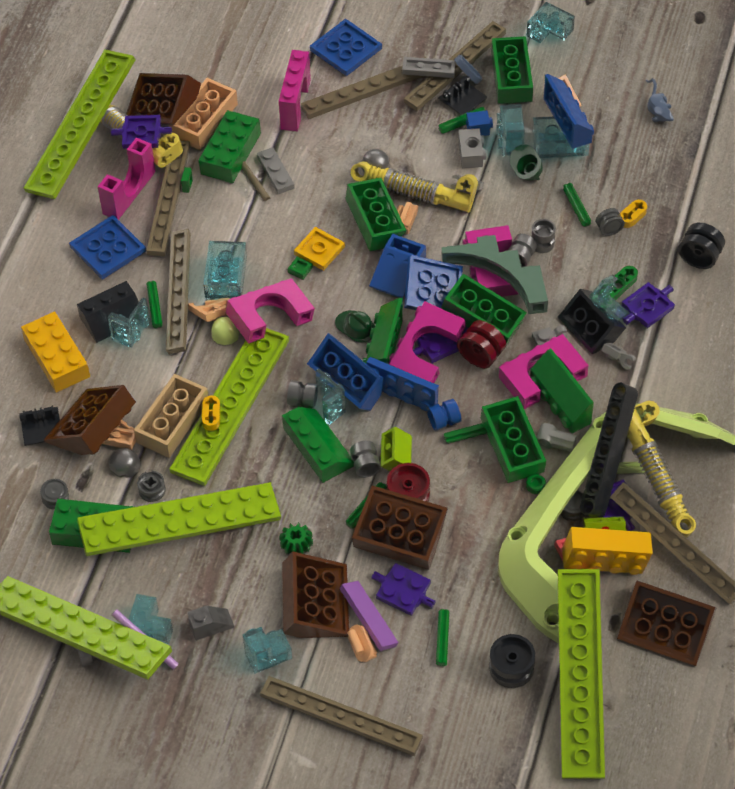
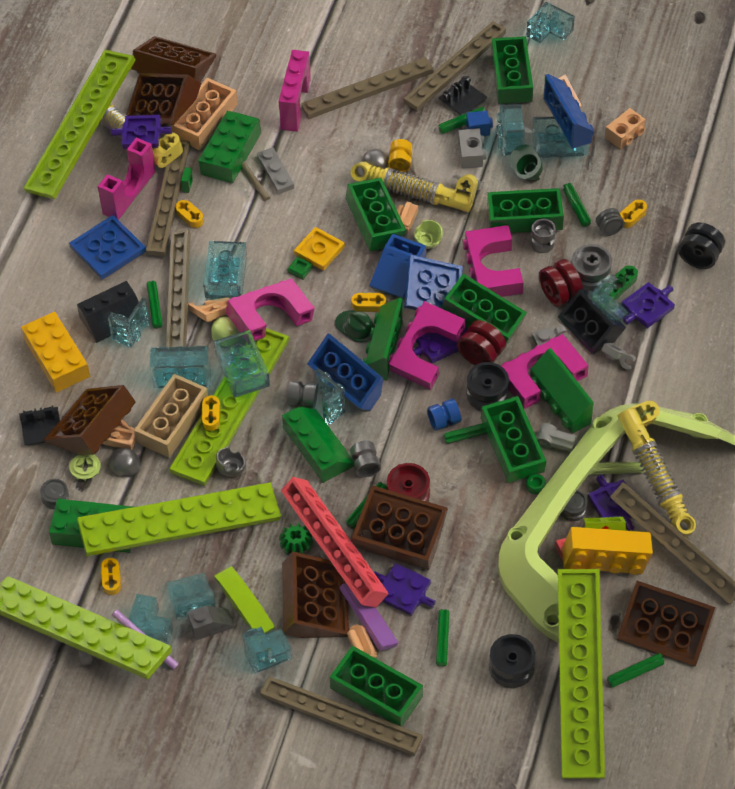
(78, 462): none -> yellowish green gear
(115, 576): none -> yellow beam
(151, 486): dark grey wheel -> none
(171, 57): none -> reddish brown slope
(186, 362): none -> clear light blue brick
(190, 594): none -> clear light blue bracket
(191, 212): none -> yellow beam
(230, 462): none -> flat silver hair
(241, 363): none -> clear light blue brick
(243, 600): none -> lime slope
(334, 542): none -> coral brick
(346, 47): blue plate -> none
(368, 302): none -> yellow beam
(376, 686): none -> green brick
(395, 448): lime brick -> none
(400, 155): none -> yellow wheel
(405, 385): blue plate -> none
(428, 67): light grey plate -> none
(428, 234): none -> yellowish green hair
(468, 69): sand blue tile -> none
(485, 255): sand green arch -> none
(487, 384): none -> black wheel
(524, 207): none -> green brick
(525, 245): flat silver wheel -> none
(560, 282): none -> dark red wheel
(592, 265): none -> flat silver wheel
(609, 450): black beam -> none
(625, 129): none -> light nougat brick
(635, 670): none -> green axle
(658, 105): sand blue animal -> none

